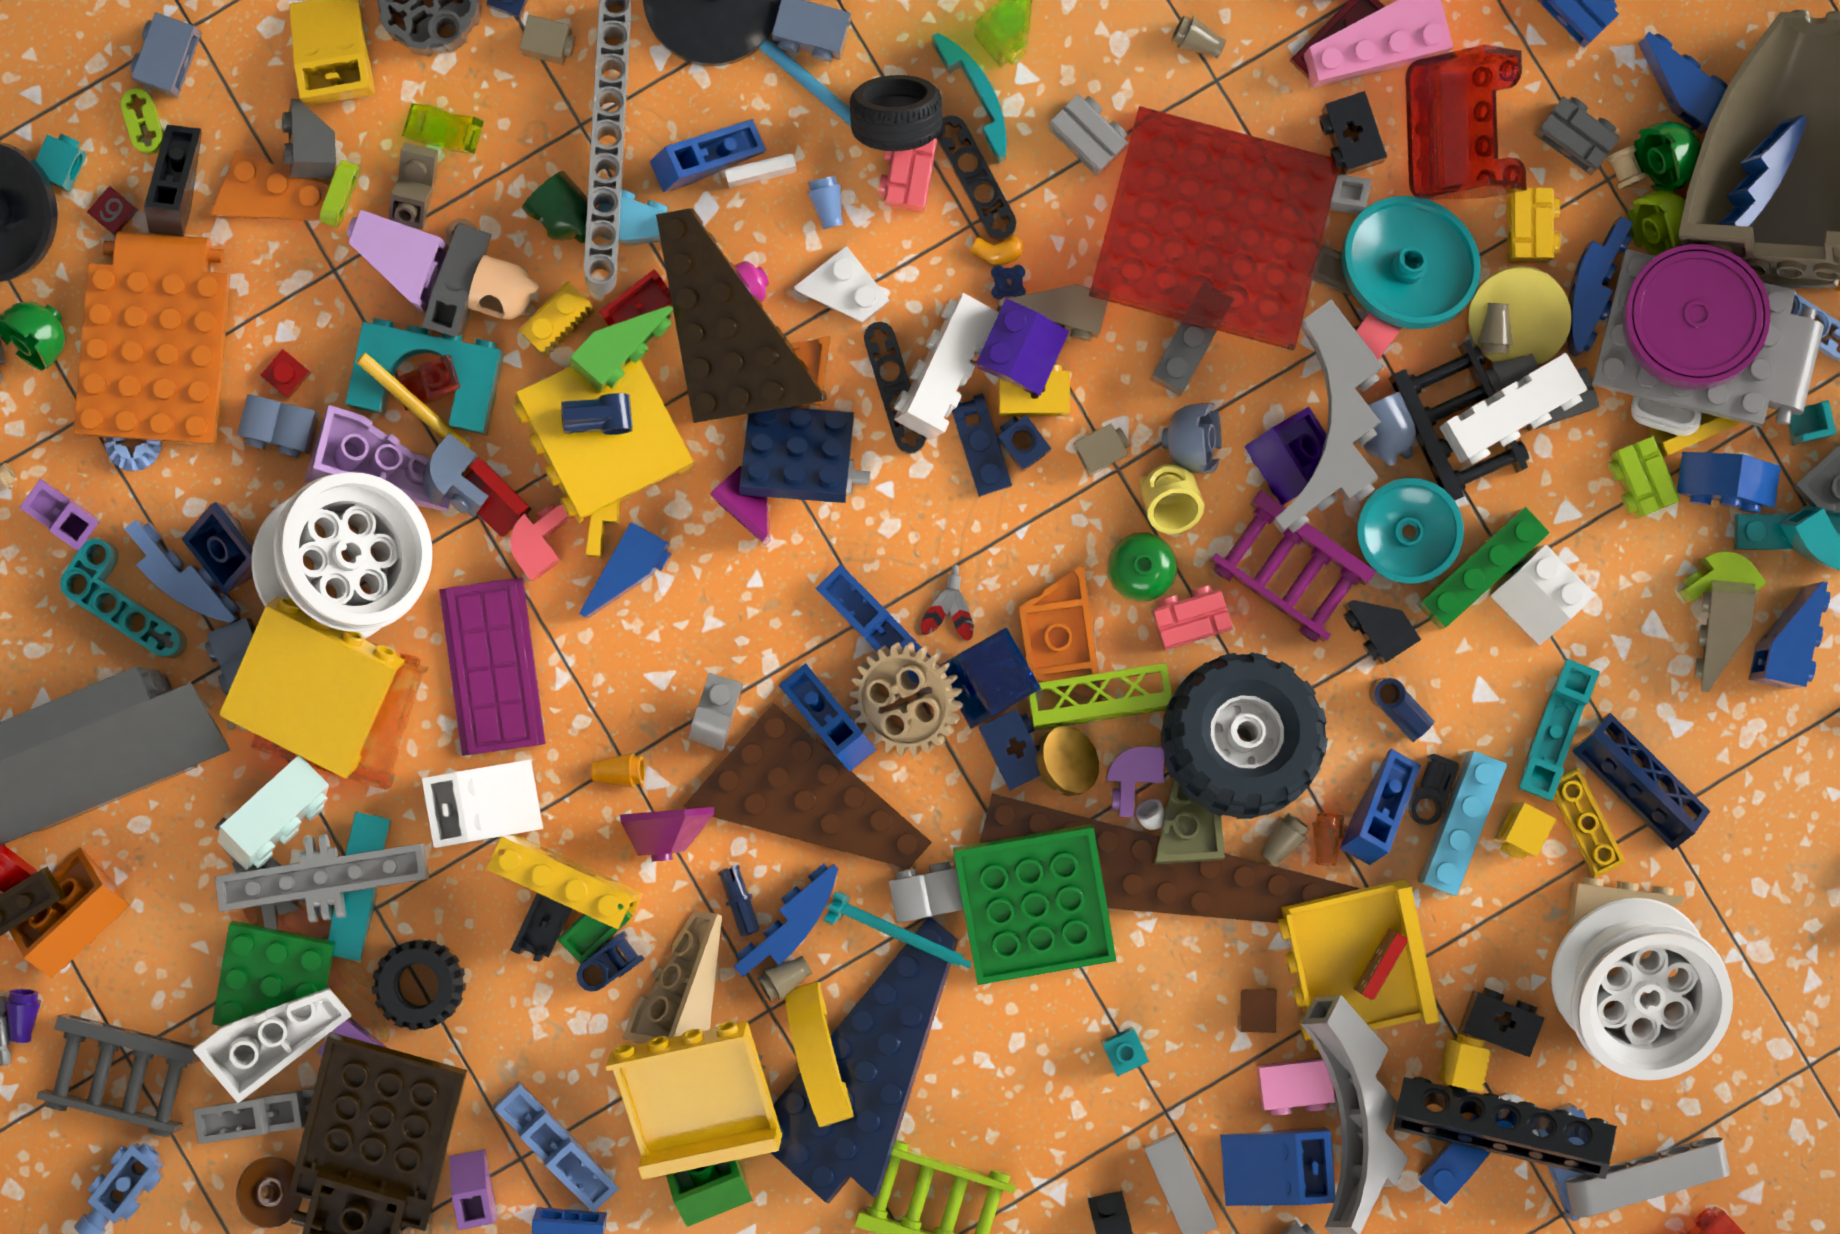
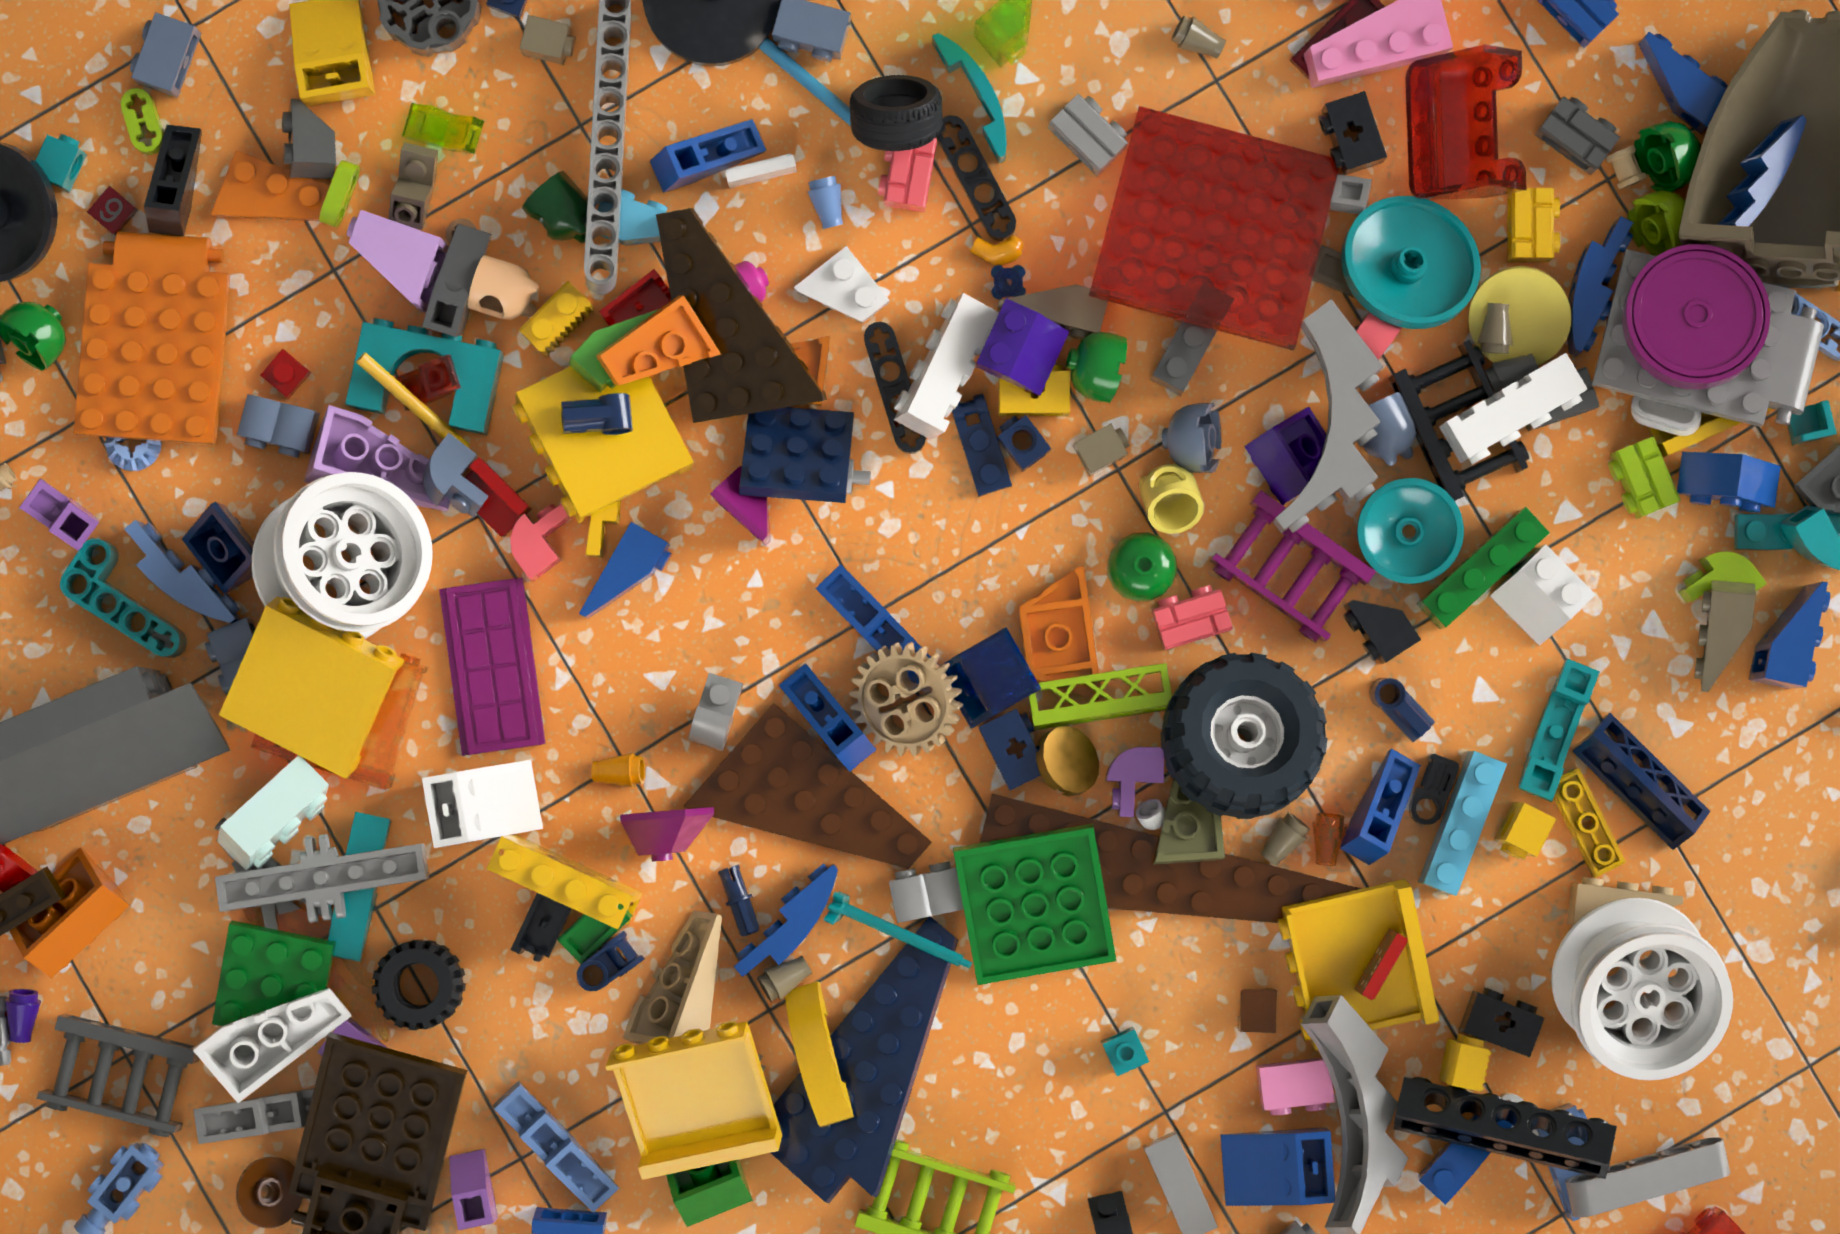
(659, 343): none -> orange wing
(950, 601): piece -> none
(1097, 365): none -> green cylinder

